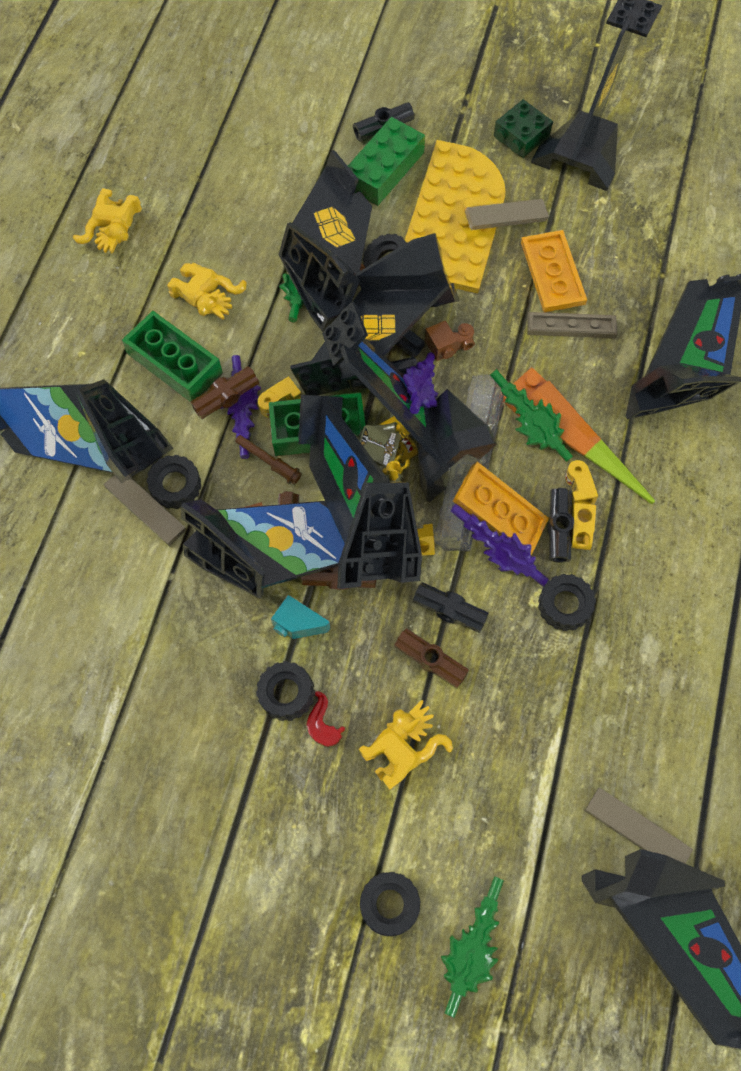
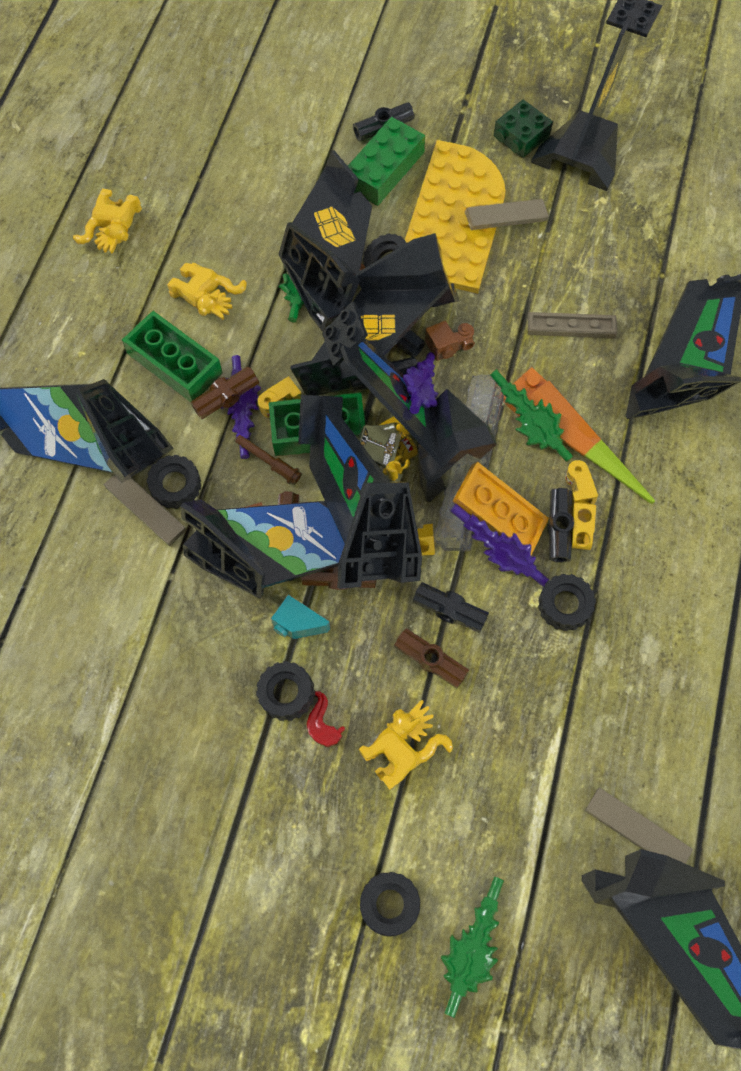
(553, 271): light orange plate -> none

